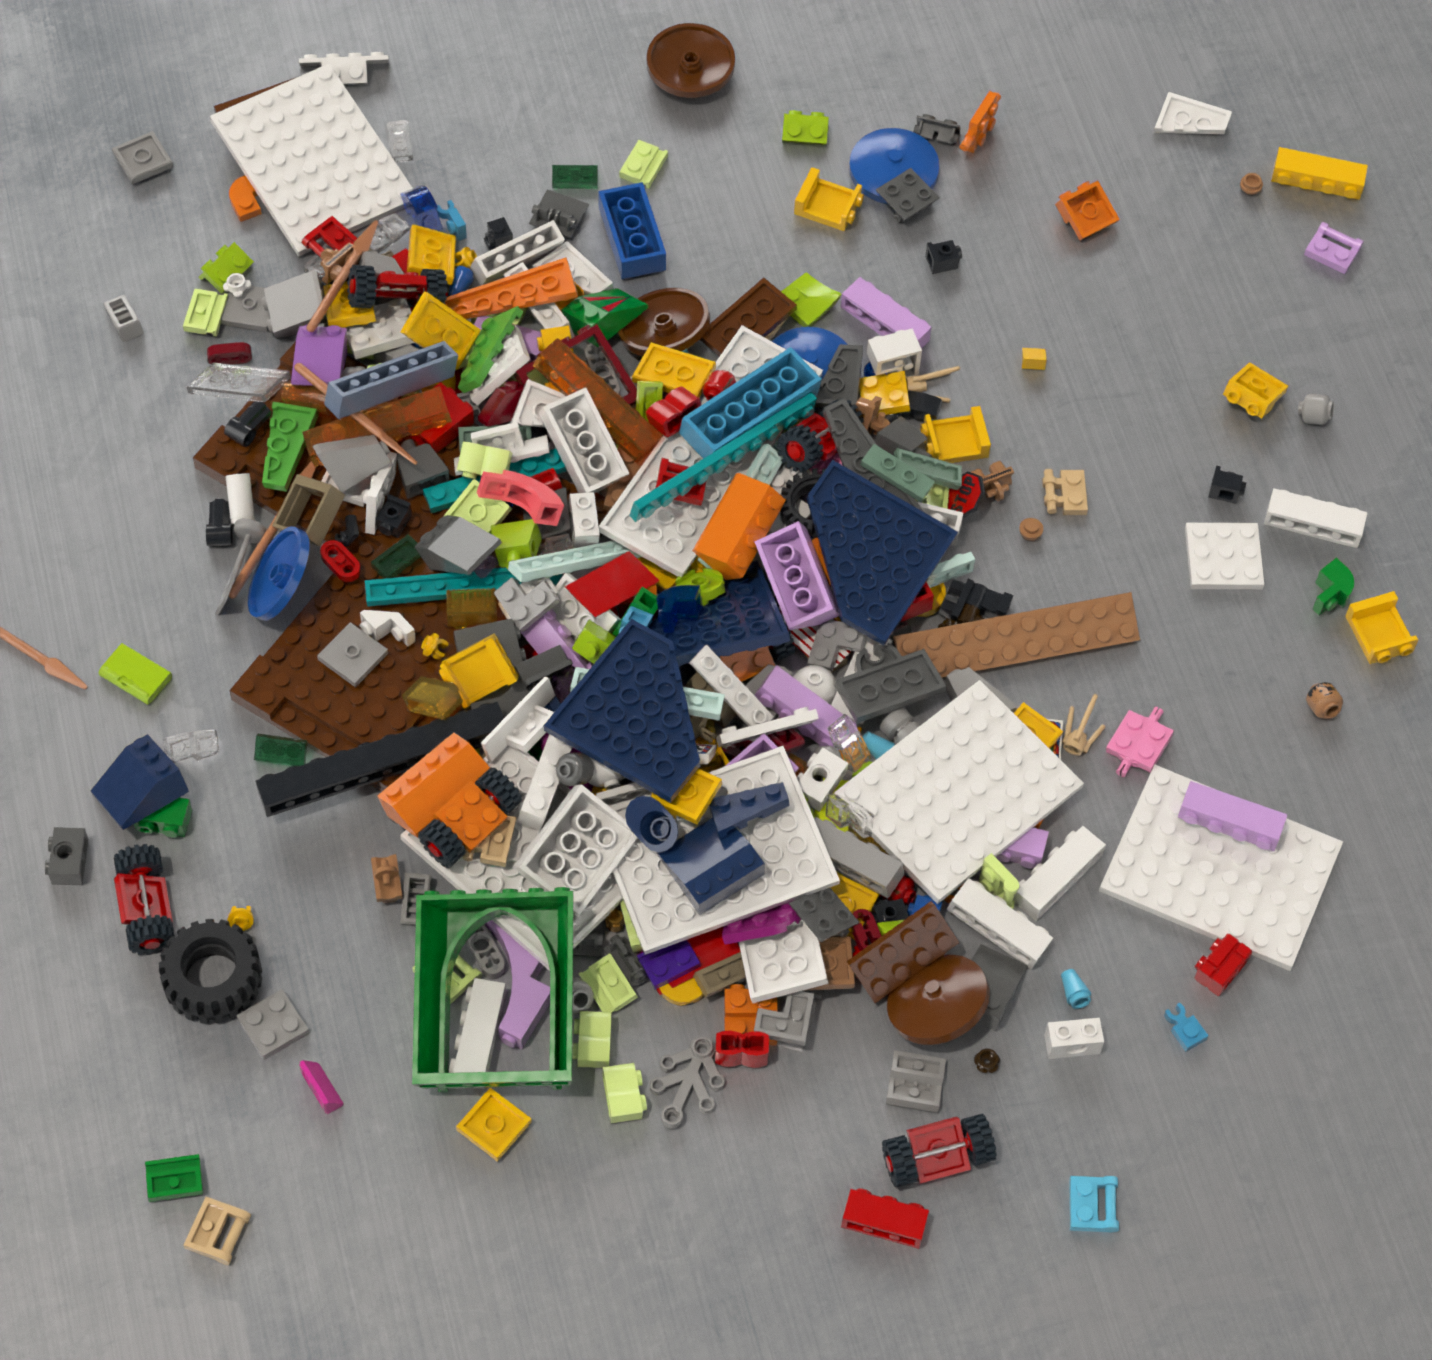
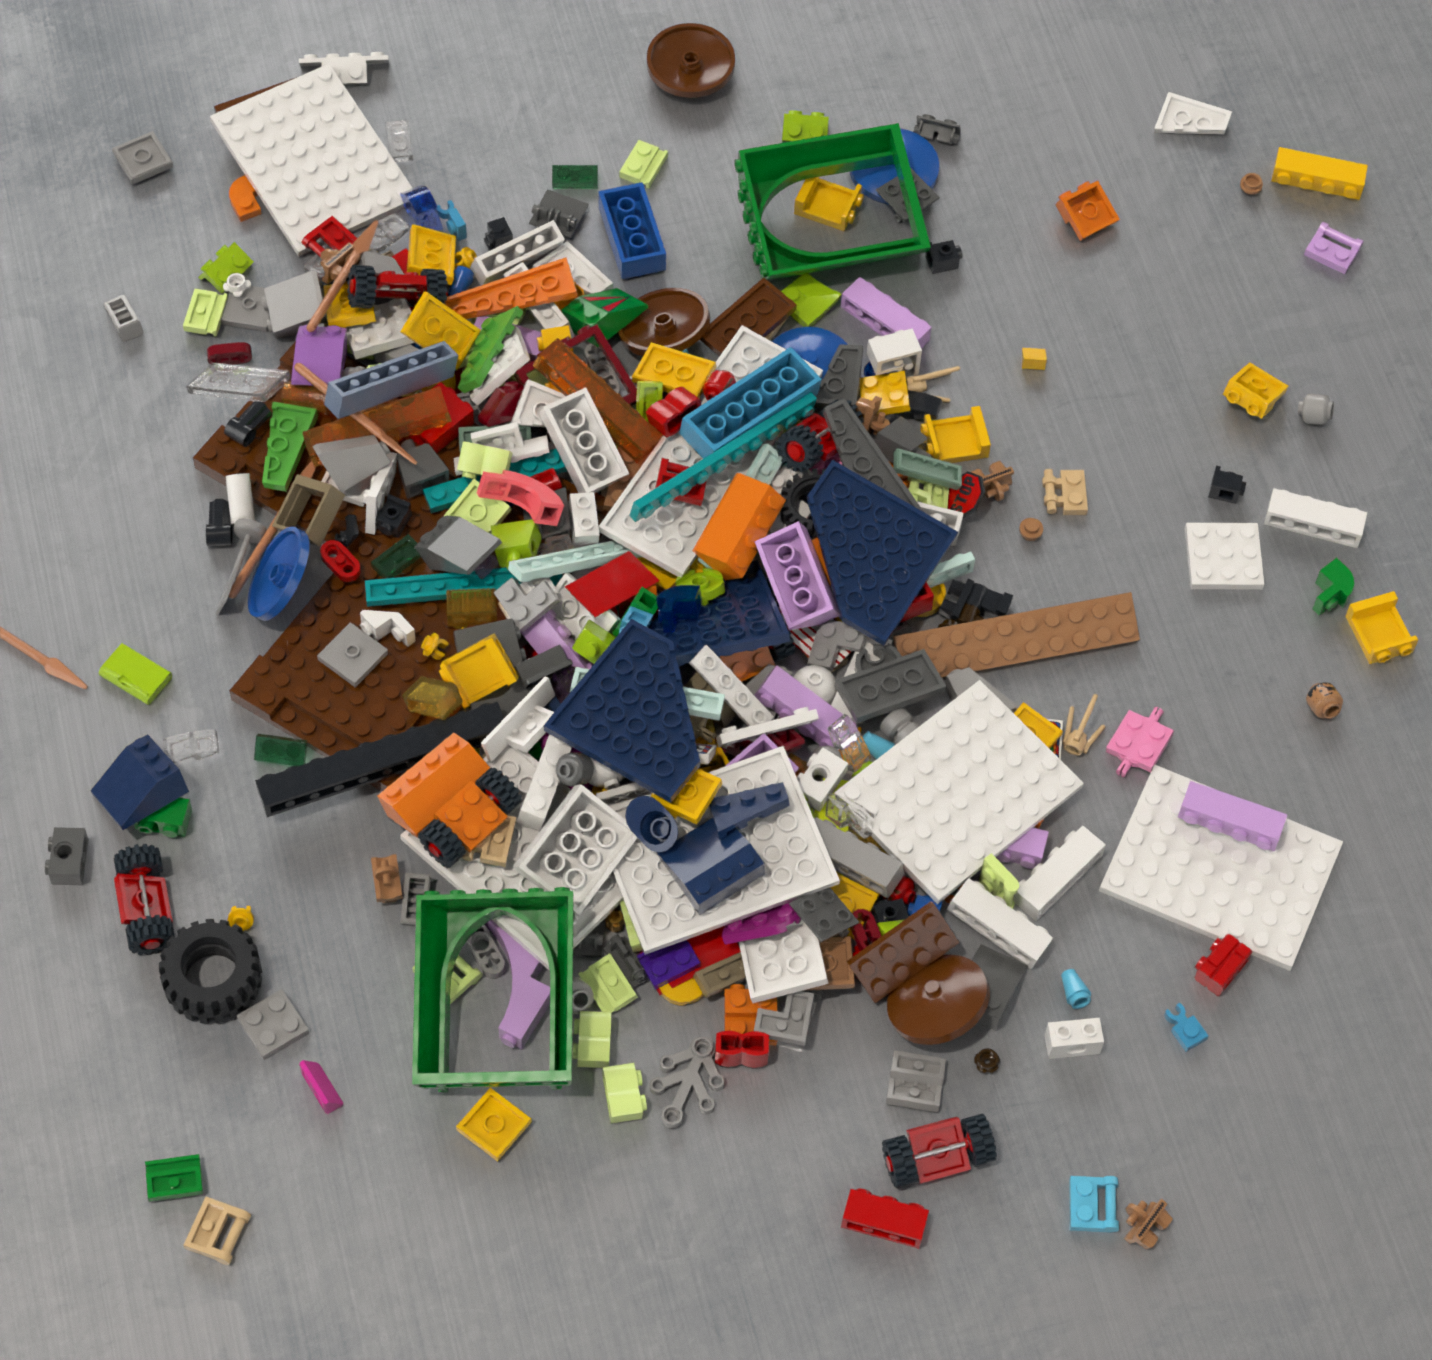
(479, 1027): white brick -> none
(774, 167): none -> green panel
(897, 473): sand green plate -> none
(981, 122): orange plate -> none
(1143, 1221): none -> medium nougat hips

